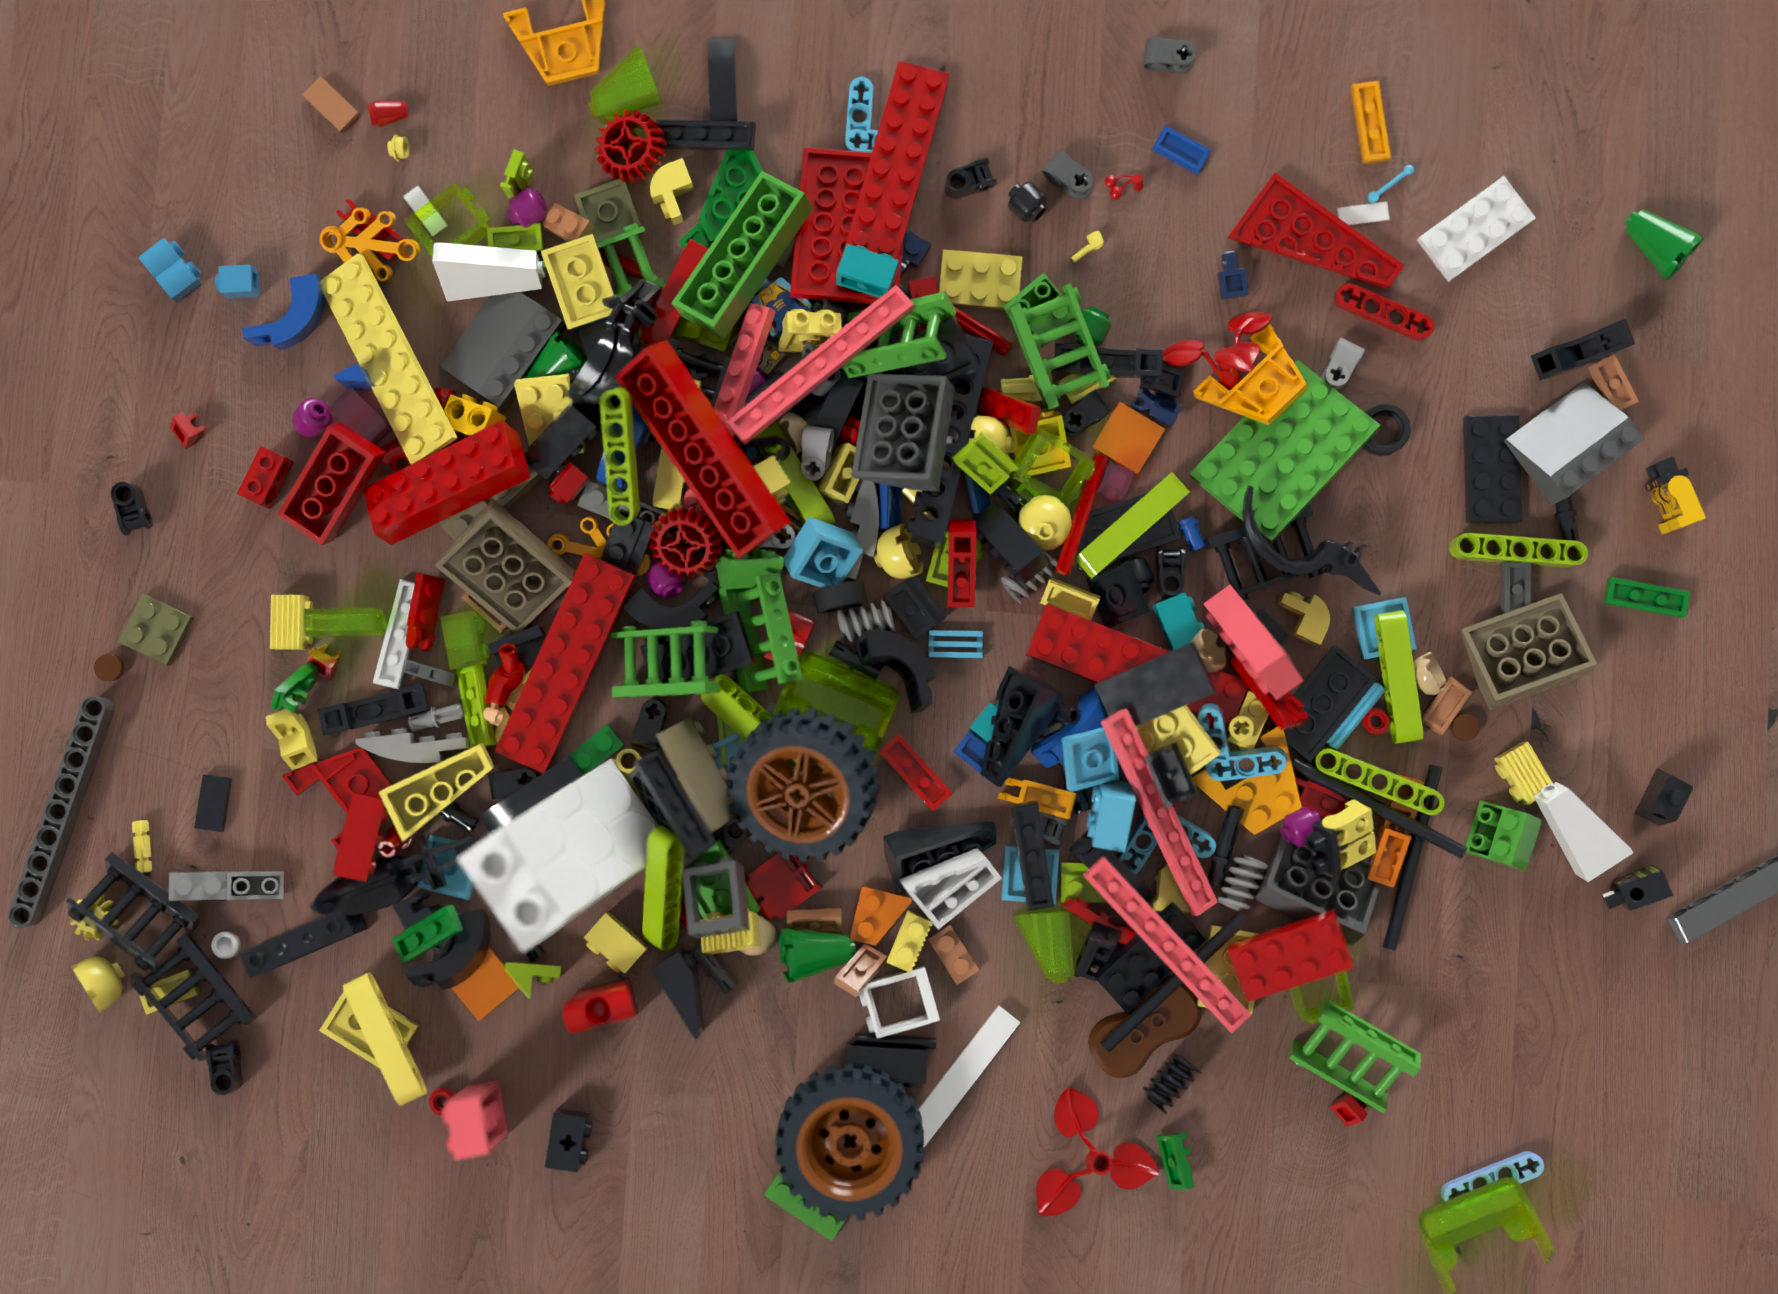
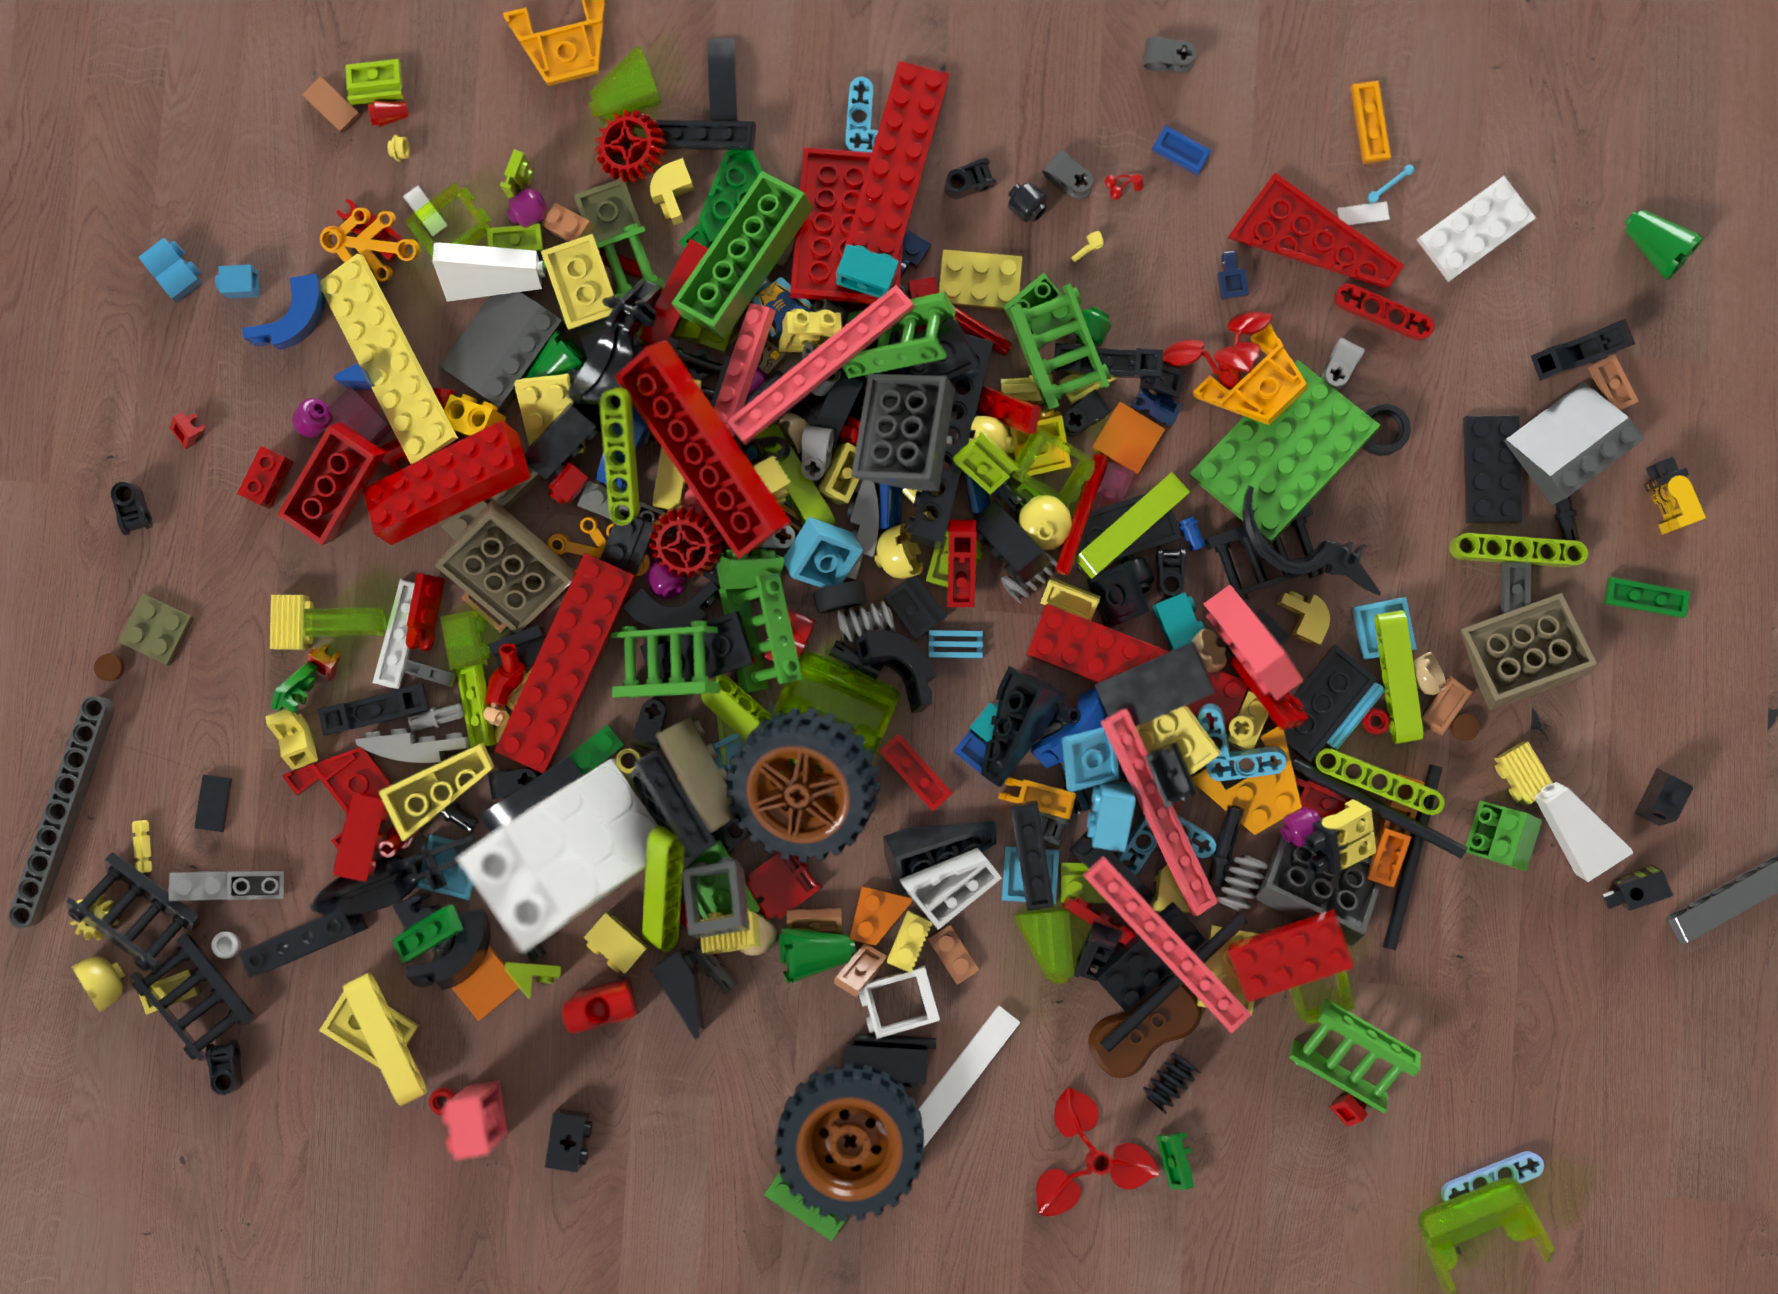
(374, 81): none -> lime plate

